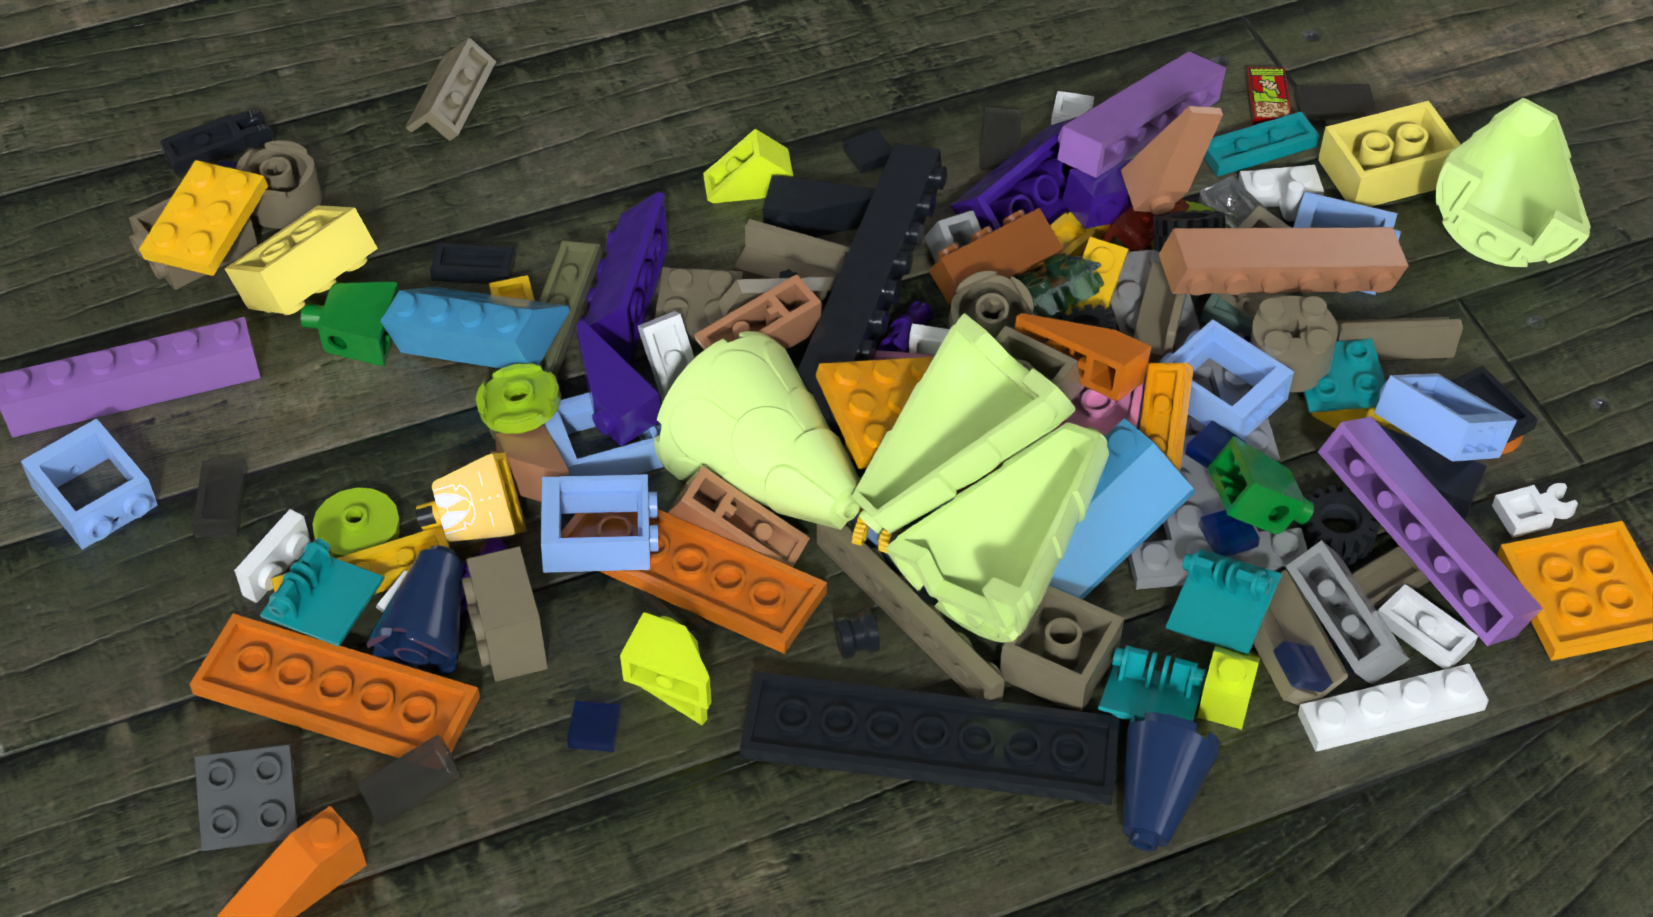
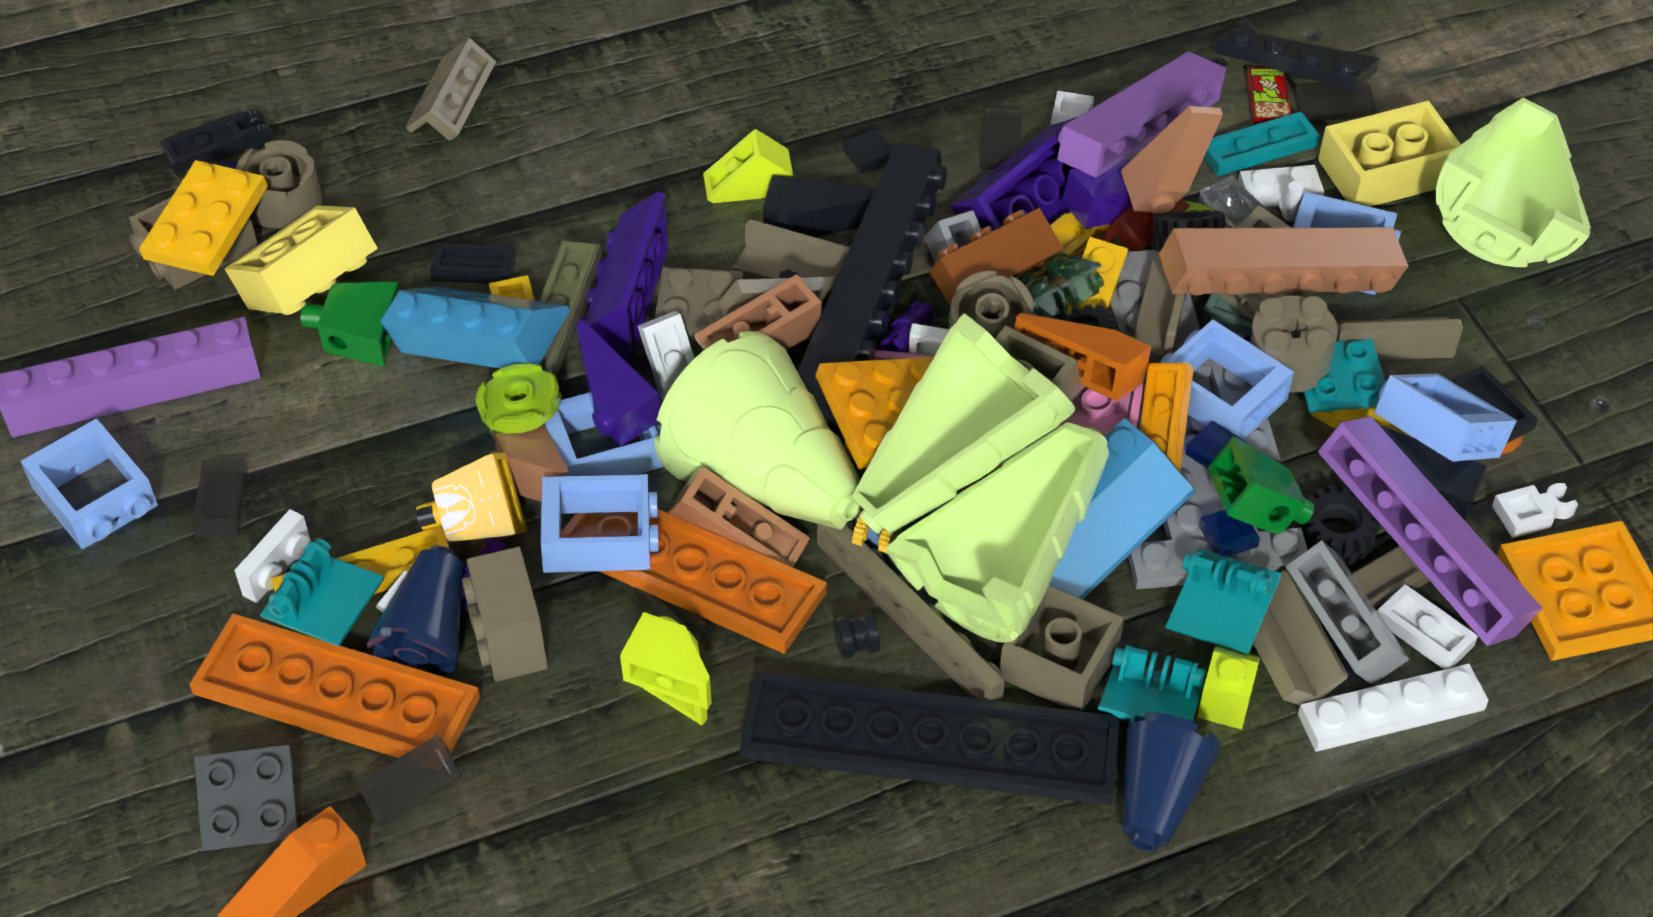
(371, 509): lime plate -> none
(594, 726): clear blue tile -> none
(1302, 666): clear blue tile -> none
(1305, 60): none -> black wing

